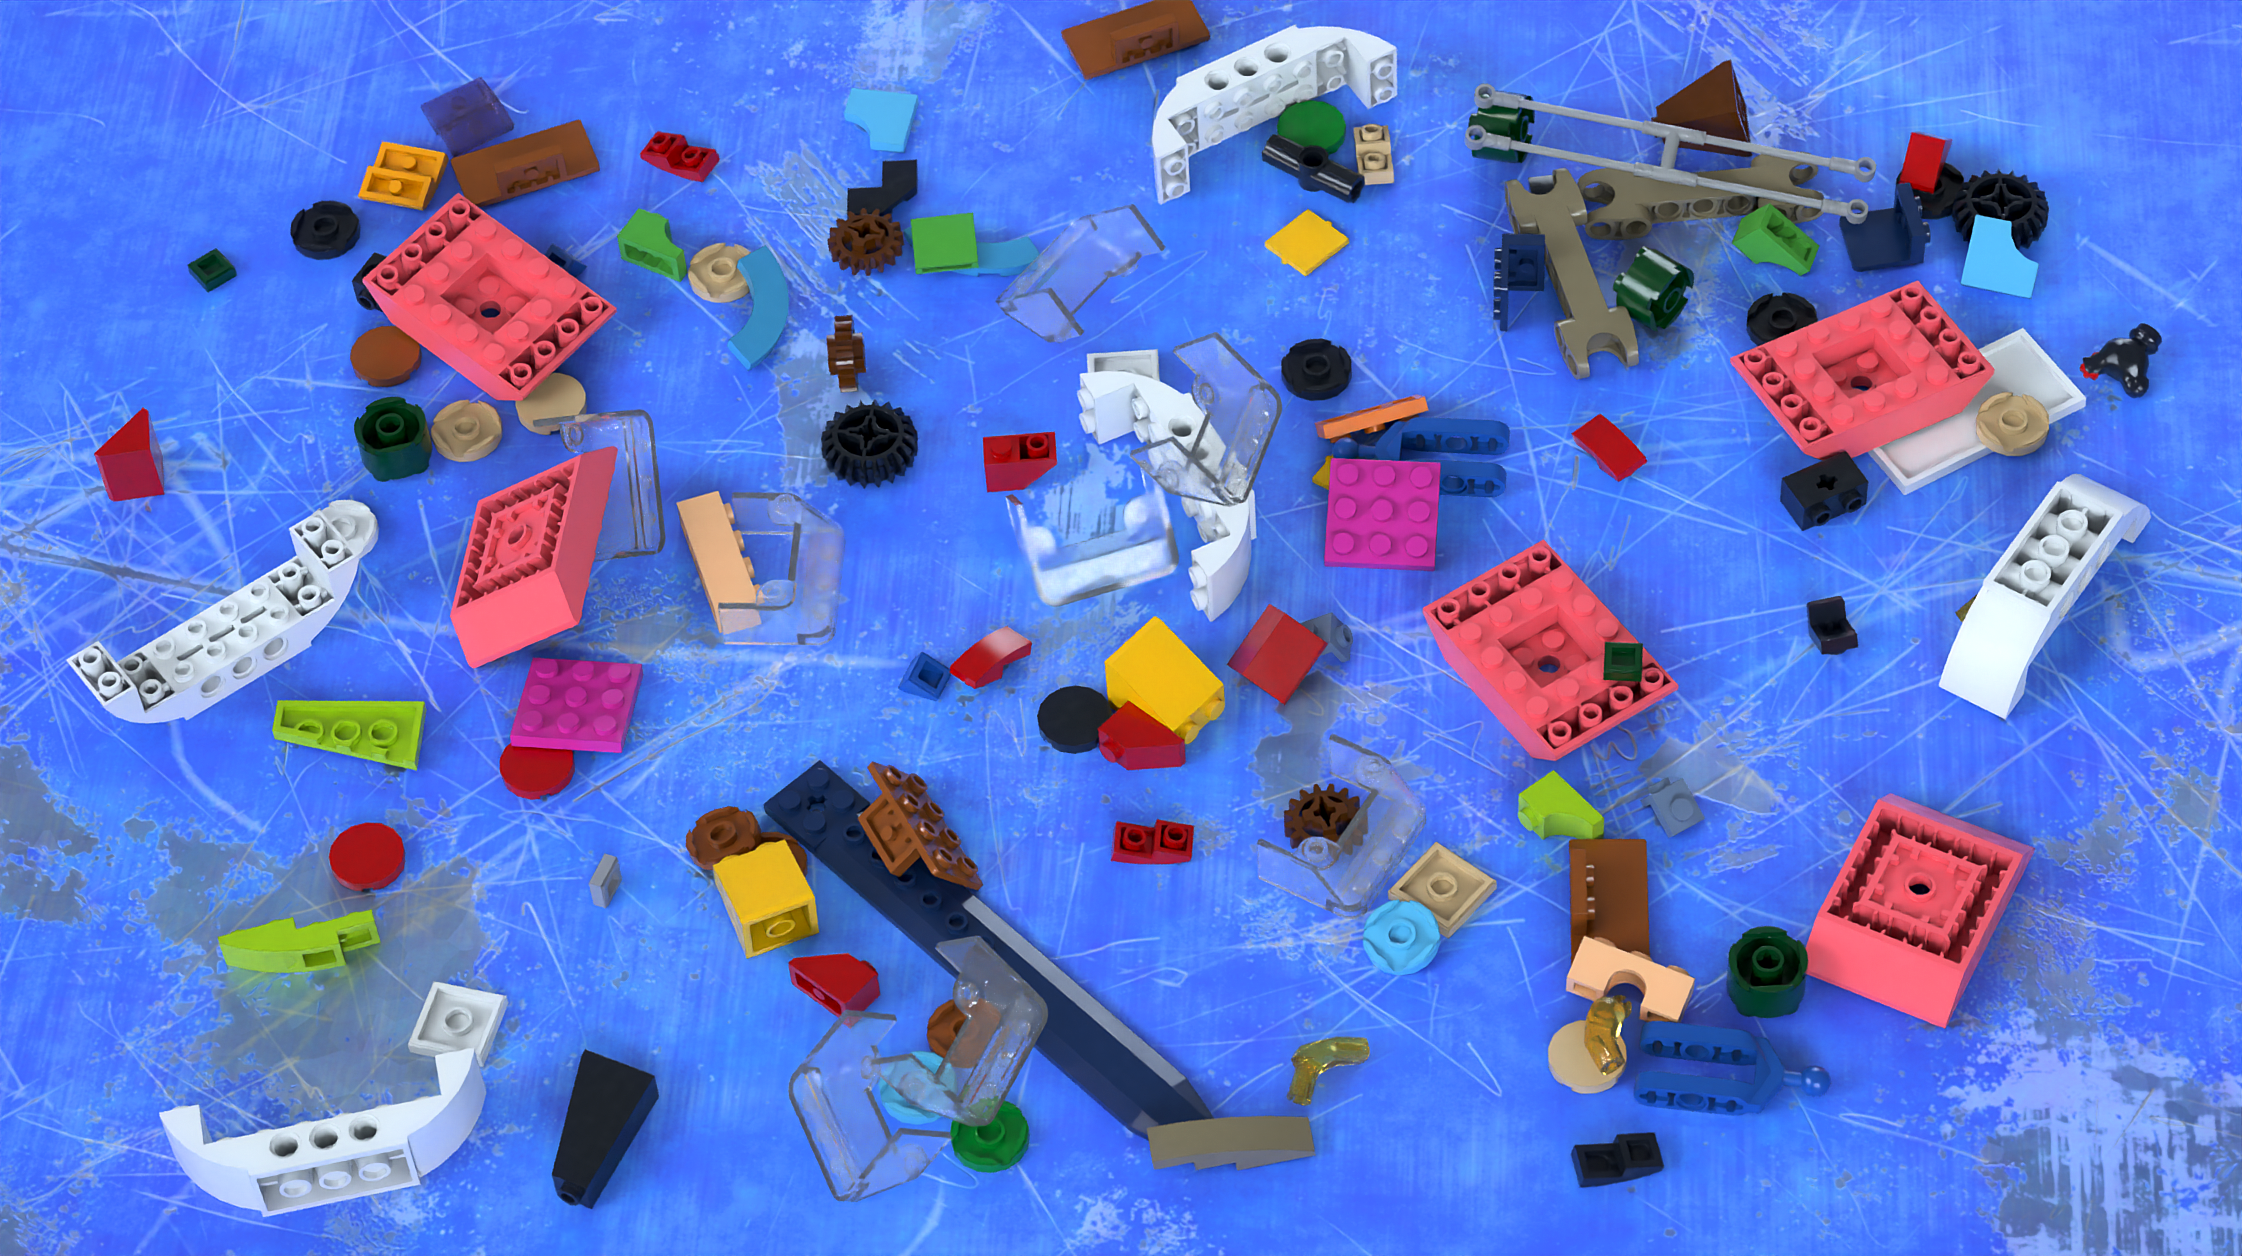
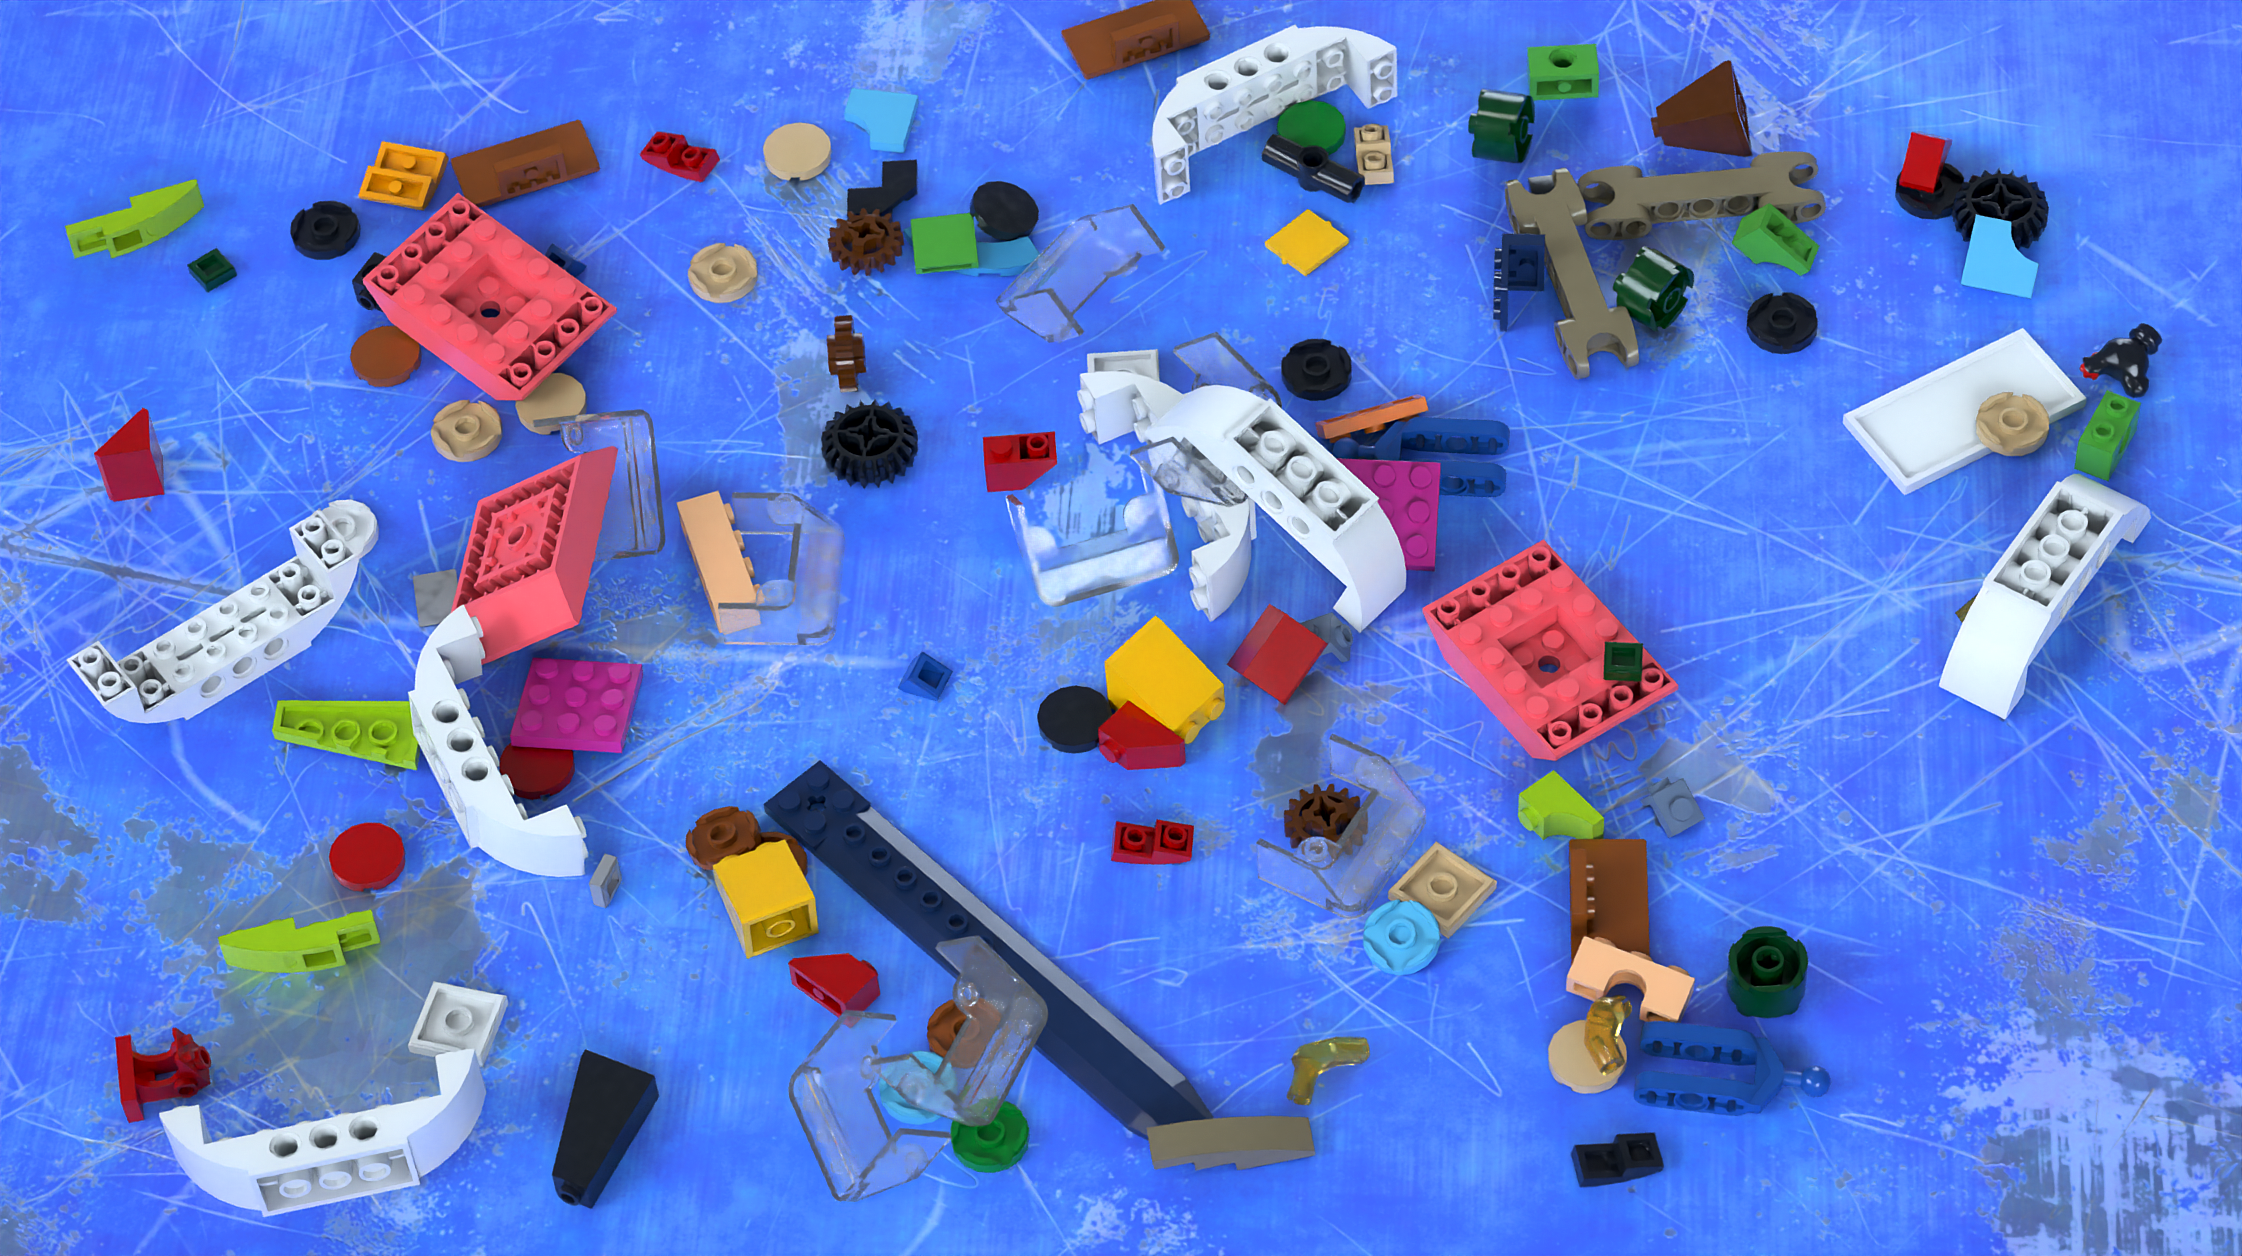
(139, 1072): none -> red tile
(148, 220): none -> lime slope
(393, 439): dark green brick -> none
(434, 596): none -> flat silver sticker
(467, 116): clear purple slope -> none
(468, 769): none -> white slope
(649, 244): bright green arch -> none
(769, 308): dark azure tile -> none
(797, 151): none -> tan tile
(910, 825): dark orange bracket -> none
(986, 658): red slope -> none
(1004, 210): none -> black tile
(1298, 488): none -> white slope
(1563, 72): none -> bright green brick
(1610, 447): red slope -> none
(1666, 170): light grey bar -> none
(1824, 491): black brick -> none
(1830, 627): black bracket -> none
(1888, 235): dark blue bracket -> none
(1895, 345): coral slope -> none
(1907, 945): coral slope -> none
(2107, 435): none -> bright green brick

